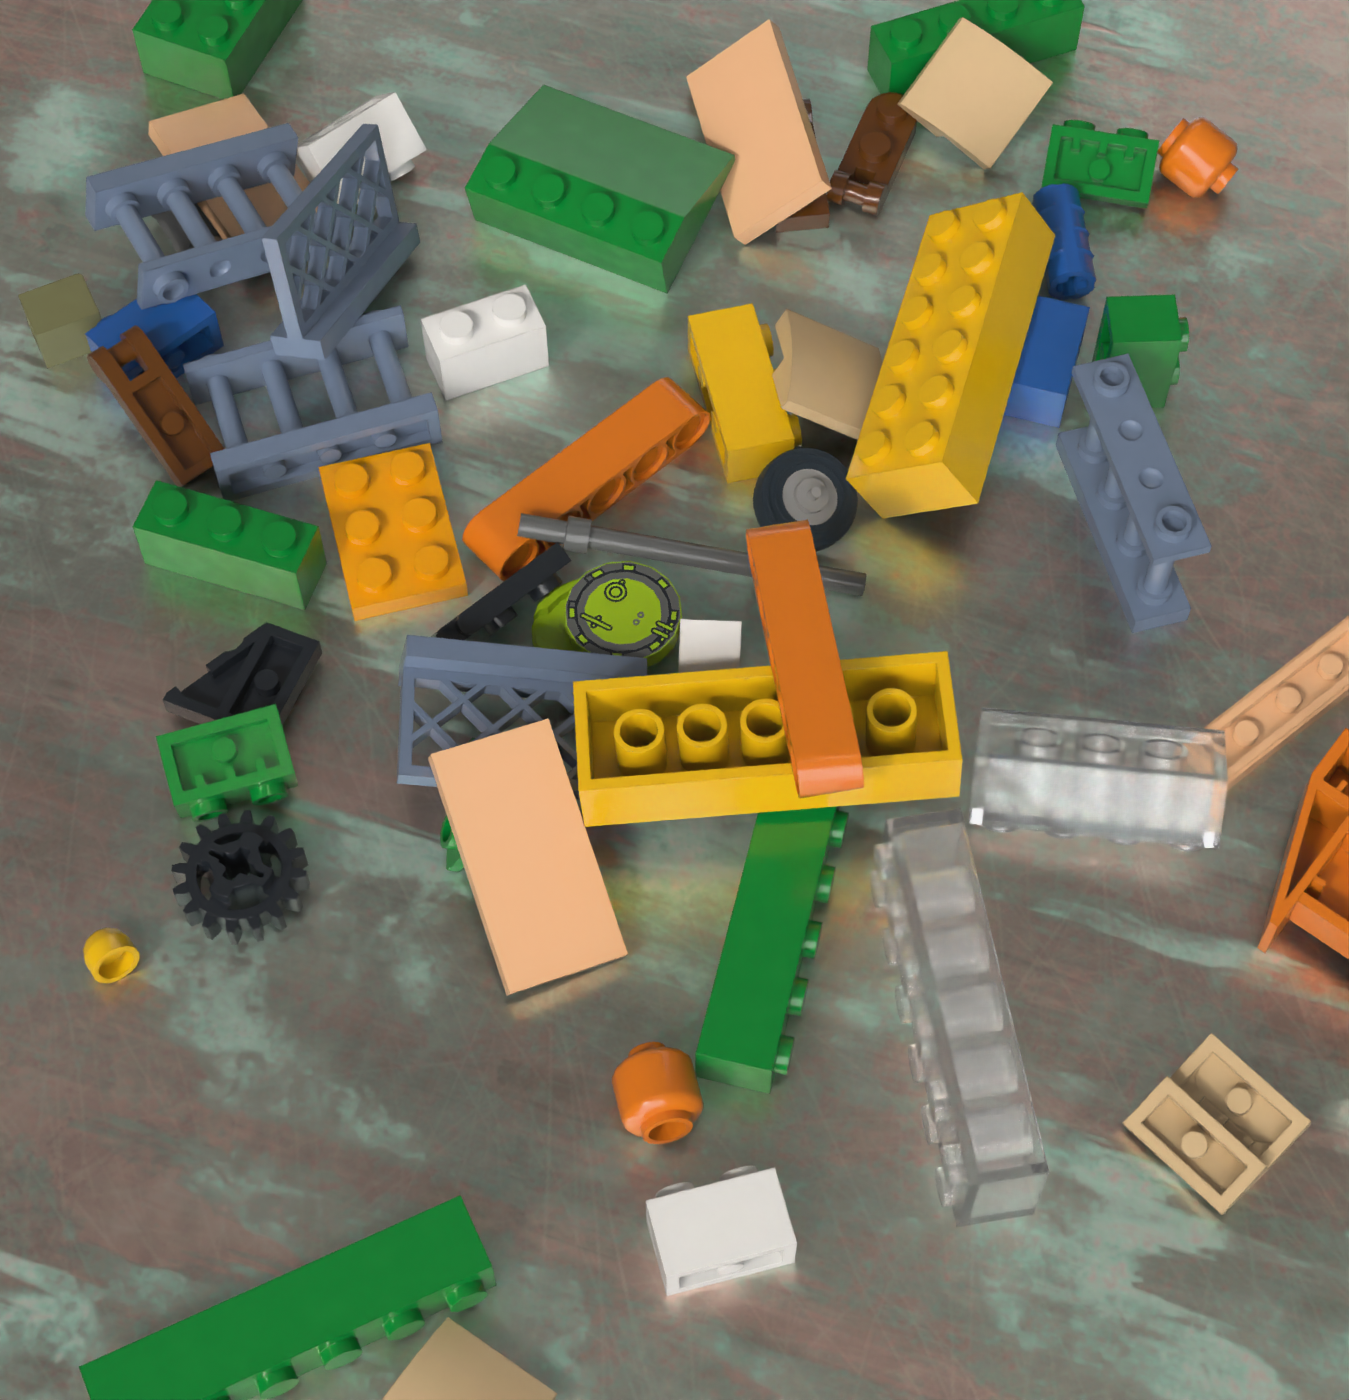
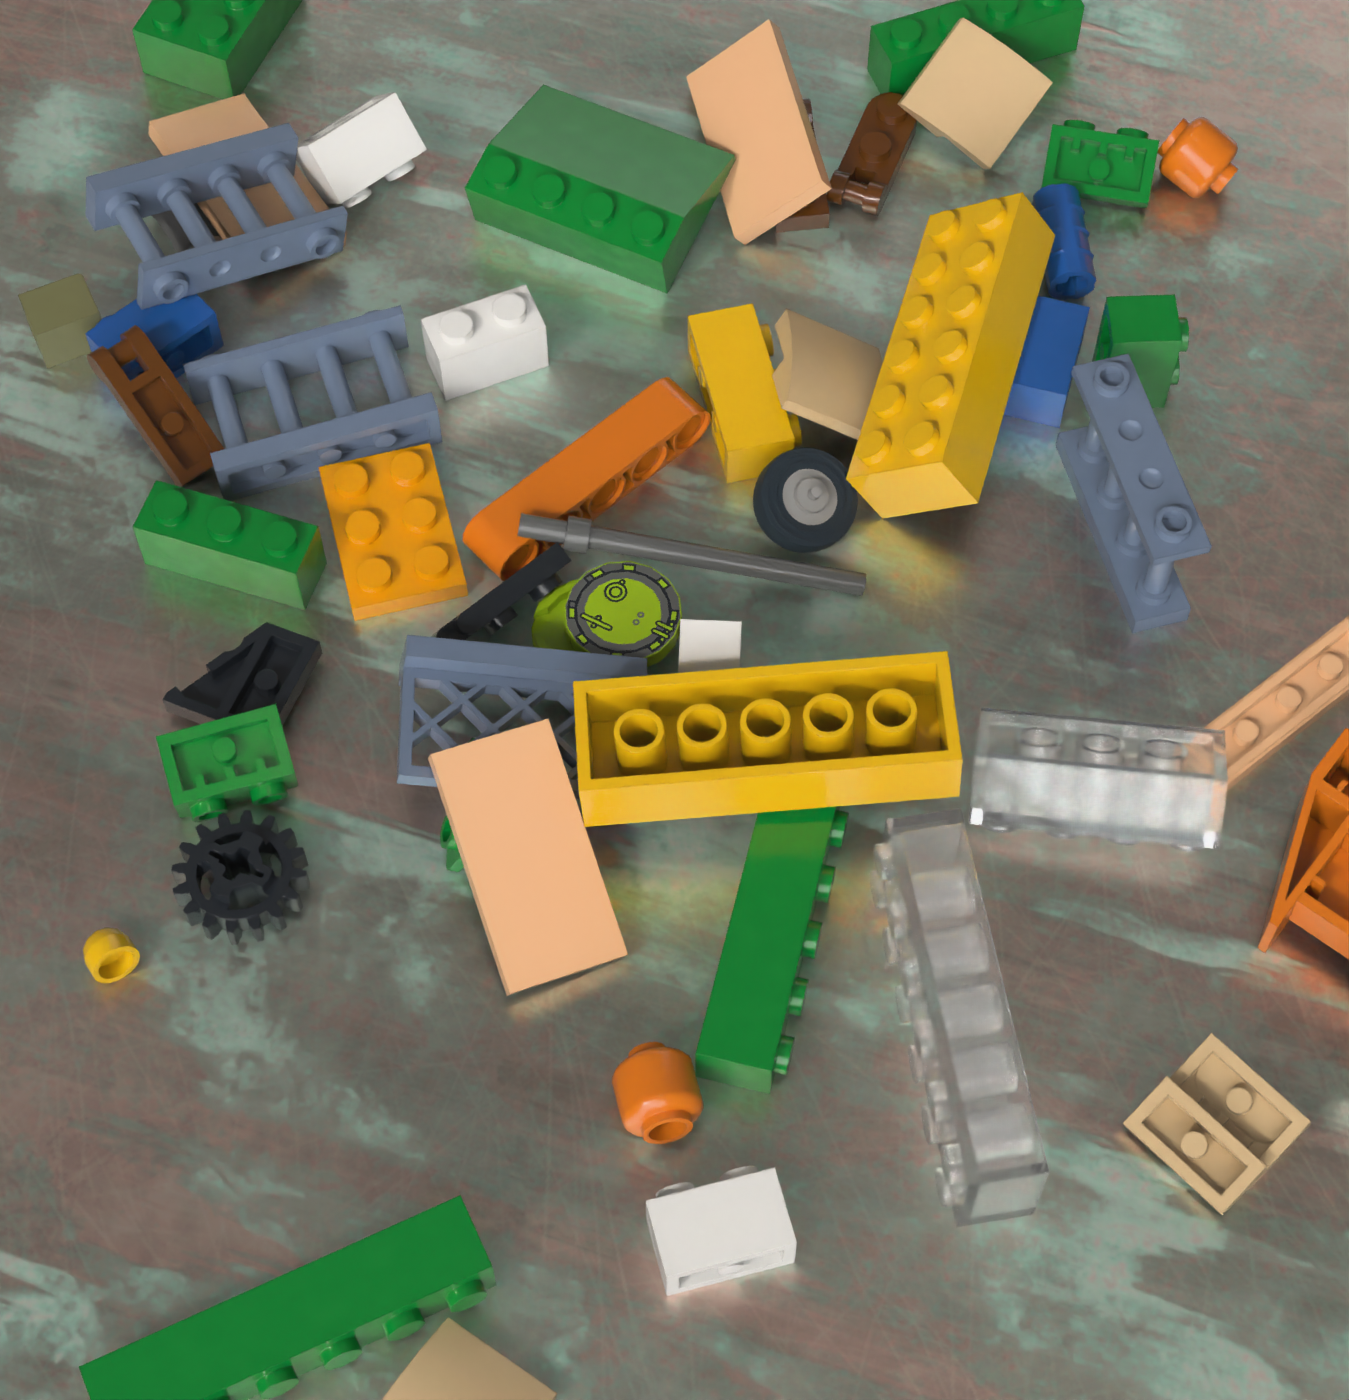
(356, 266): sand blue fence -> none
(804, 660): orange beam -> none

